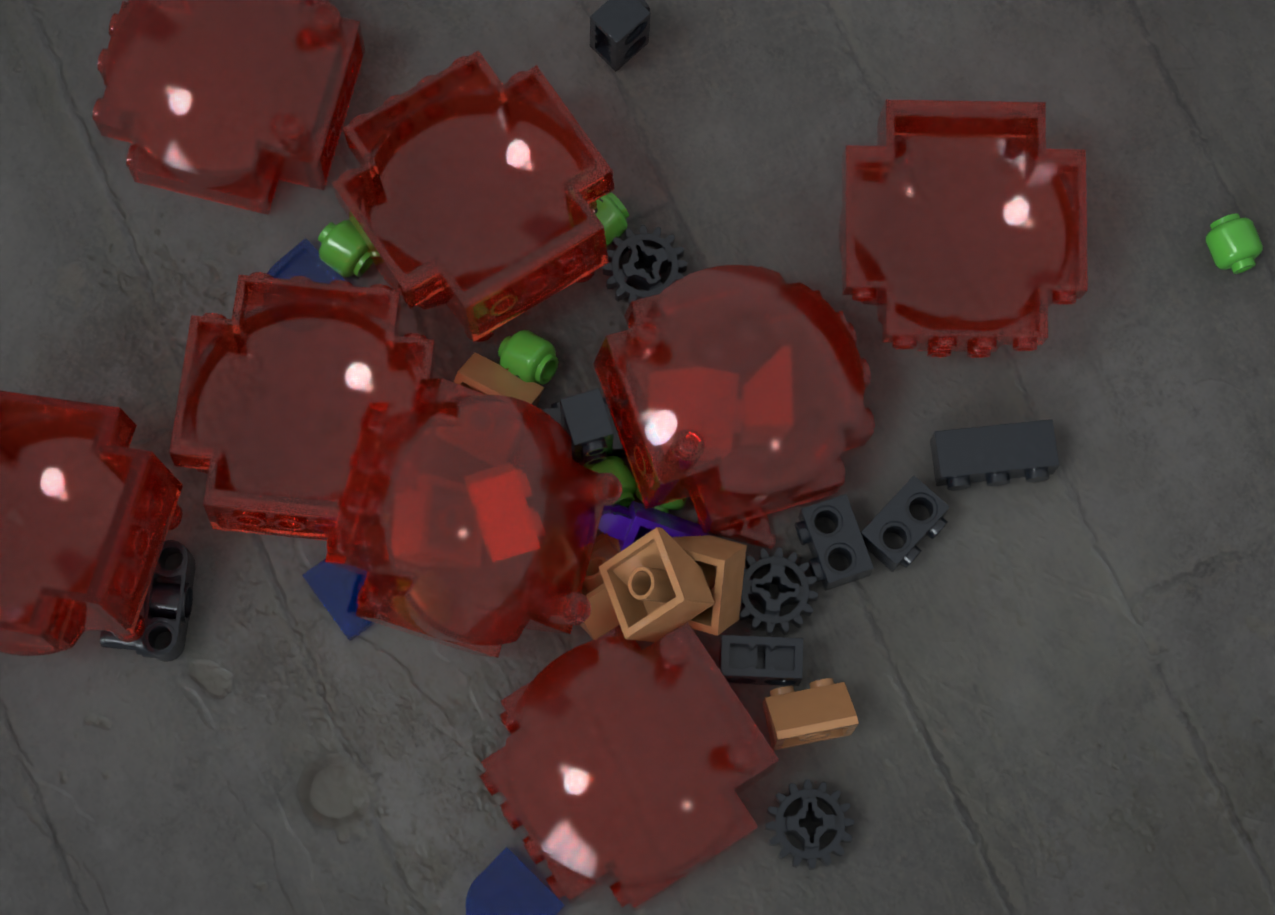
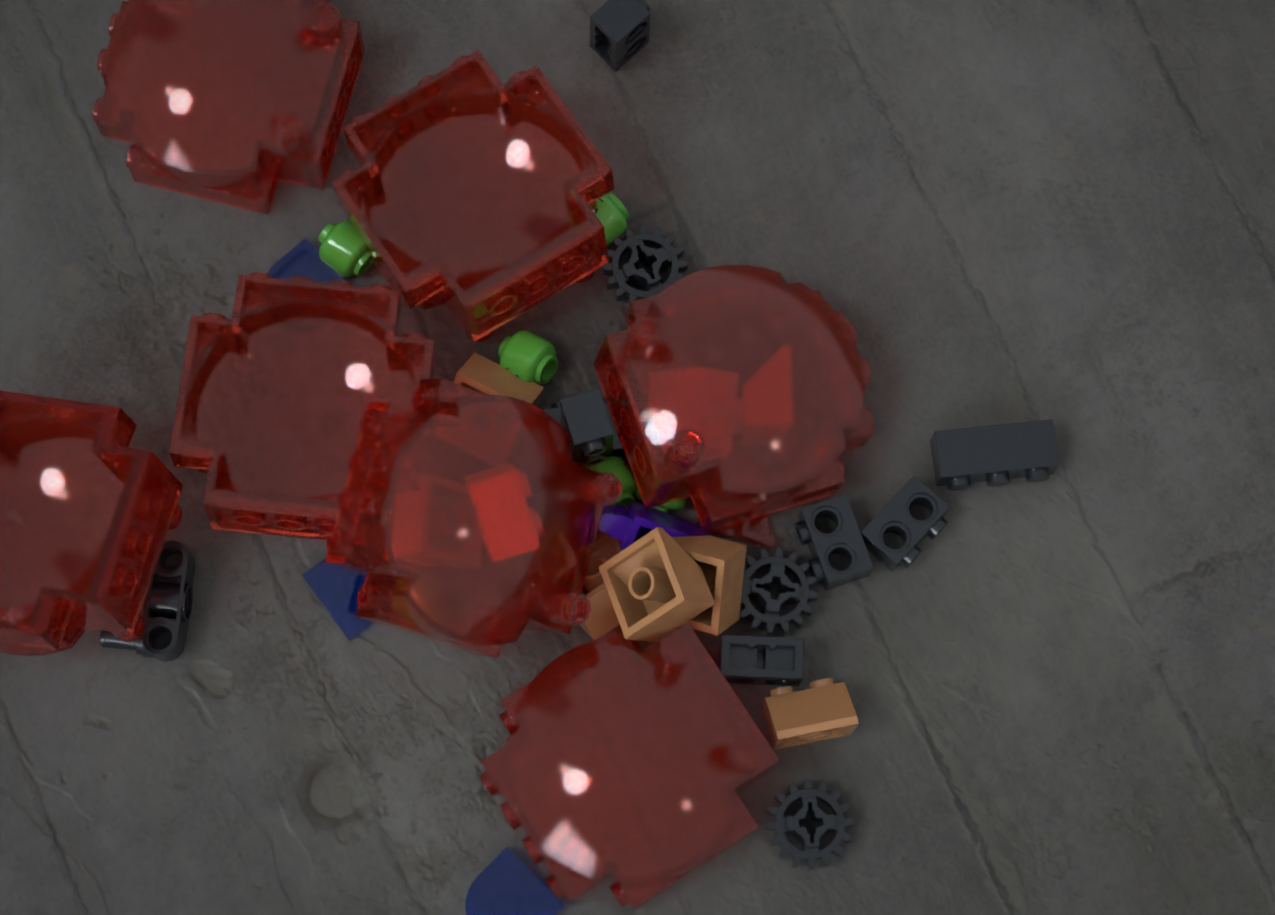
(963, 225): clear red windscreen -> none
(1234, 243): bright green head -> none

